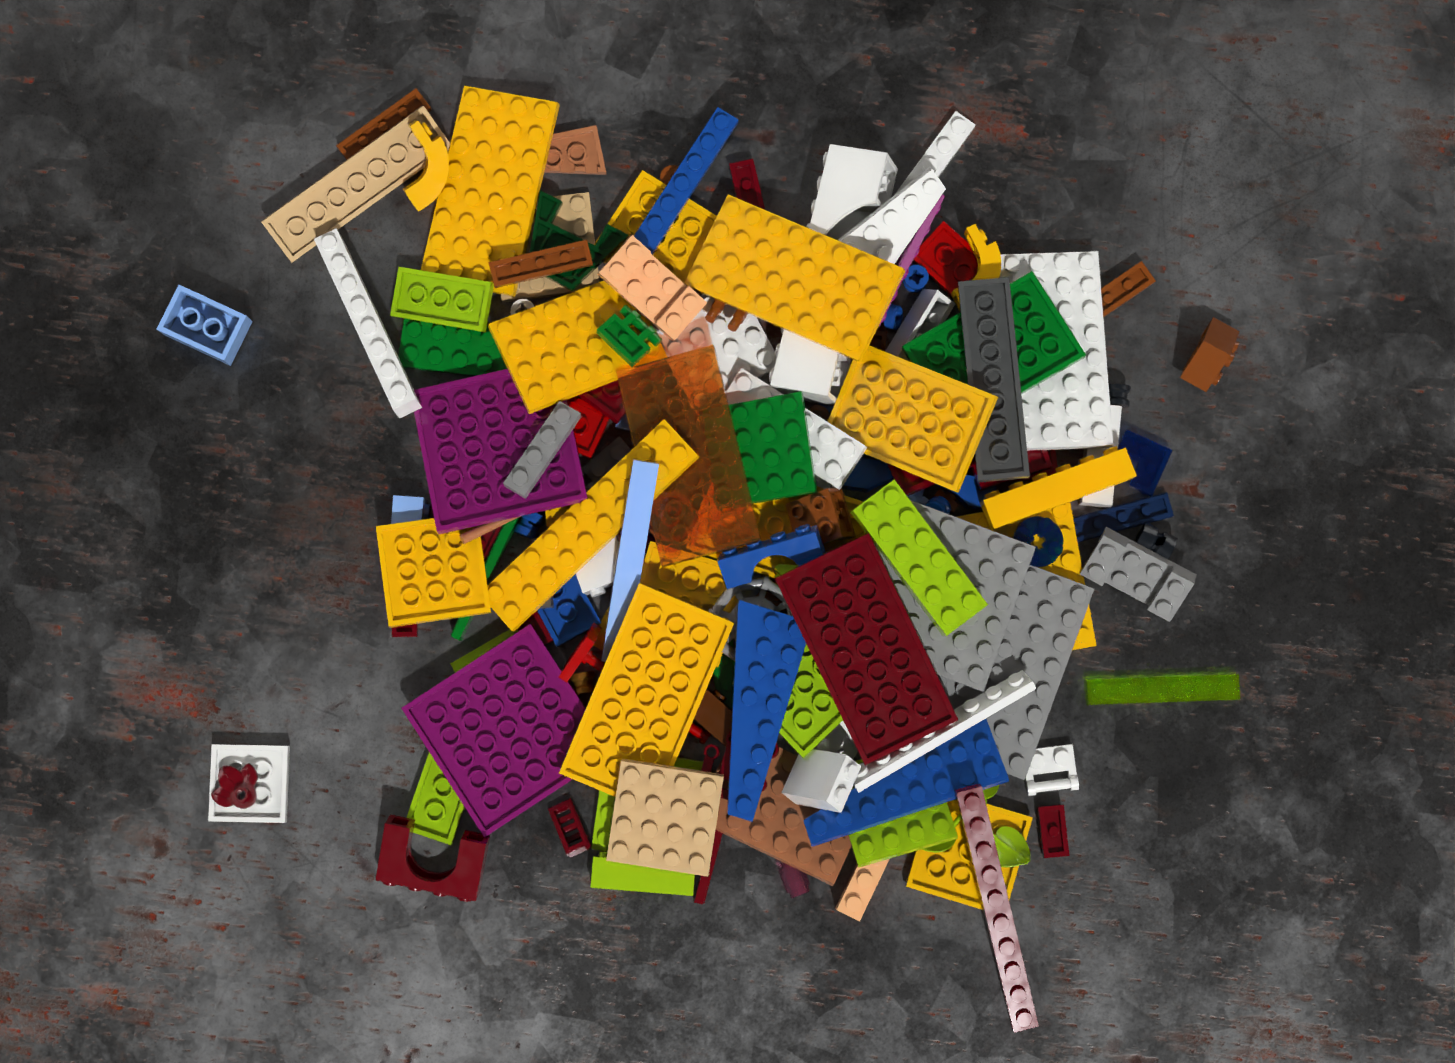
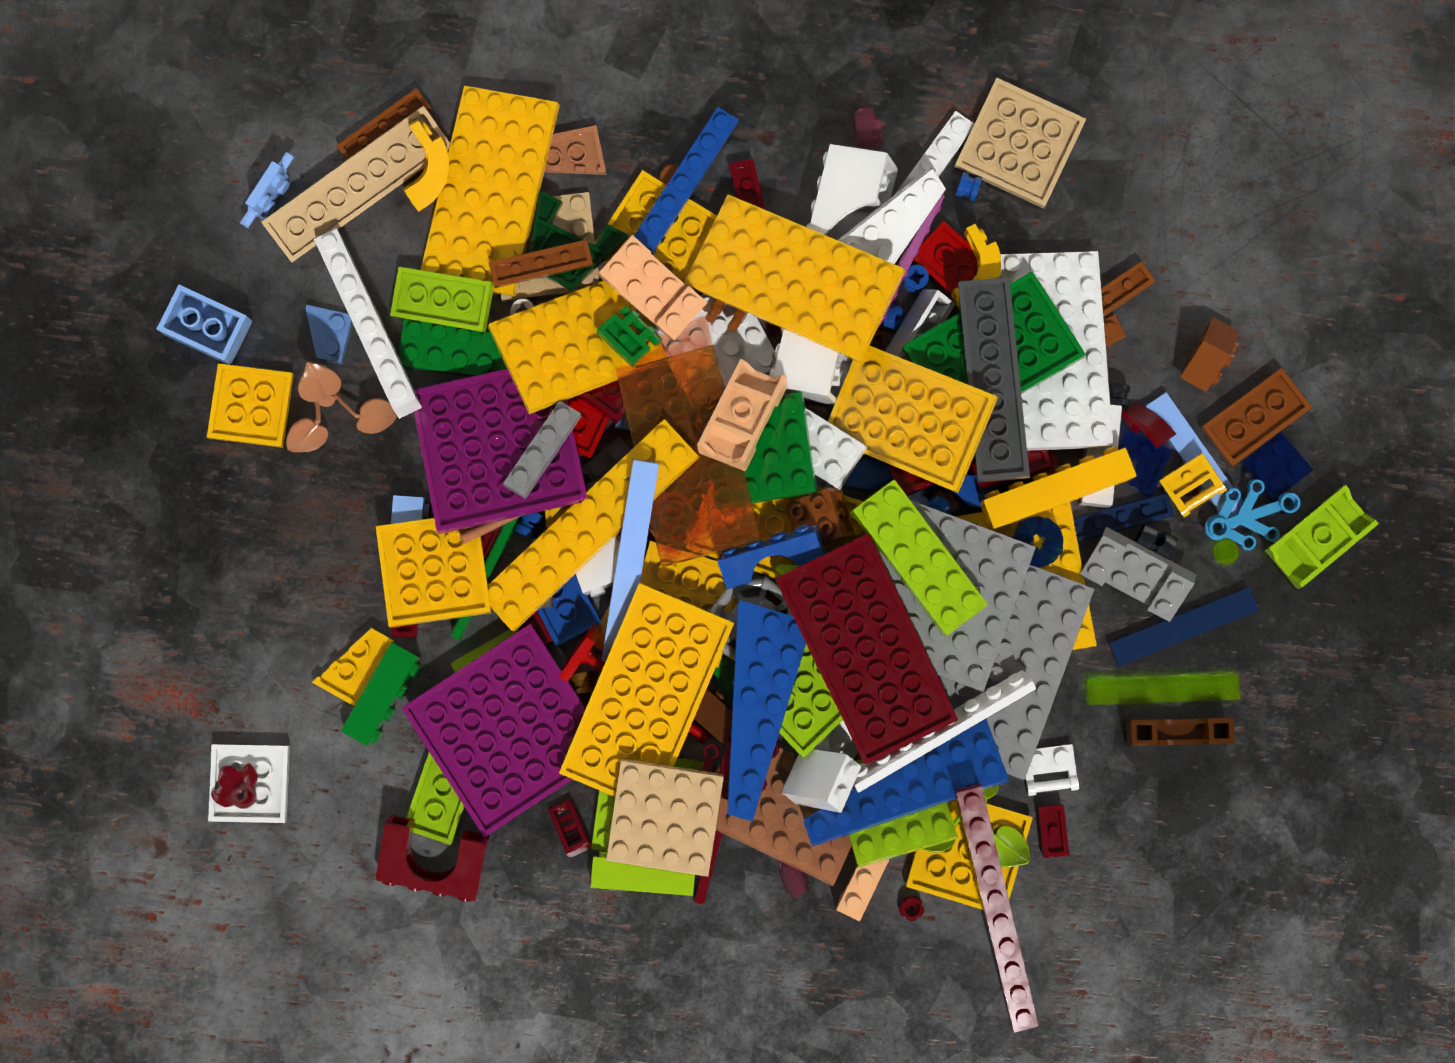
(250, 405): none -> yellow plate
(267, 191): none -> light blue plate
(322, 387): none -> nougat plant
(329, 333): none -> medium blue wing
(353, 670): none -> yellow wing
(381, 694): none -> green brick
(741, 416): none -> light nougat piece
(866, 128): none -> clear pink brick
(911, 901): none -> dark red plate
(968, 186): none -> blue wheel
(1020, 143): none -> tan plate
(1113, 331): none -> dark orange plate
(1141, 418): none -> dark red slope
(1180, 731): none -> reddish brown arch
(1183, 627): none -> dark blue tile
(1188, 446): none -> light blue tile
(1189, 477): none -> yellow plate
(1226, 552): none -> clear neon green plate
(1247, 515): none -> dark azure plant
(1256, 417): none -> dark orange plate
(1277, 466): none -> clear blue plate
(1320, 537): none -> lime piece

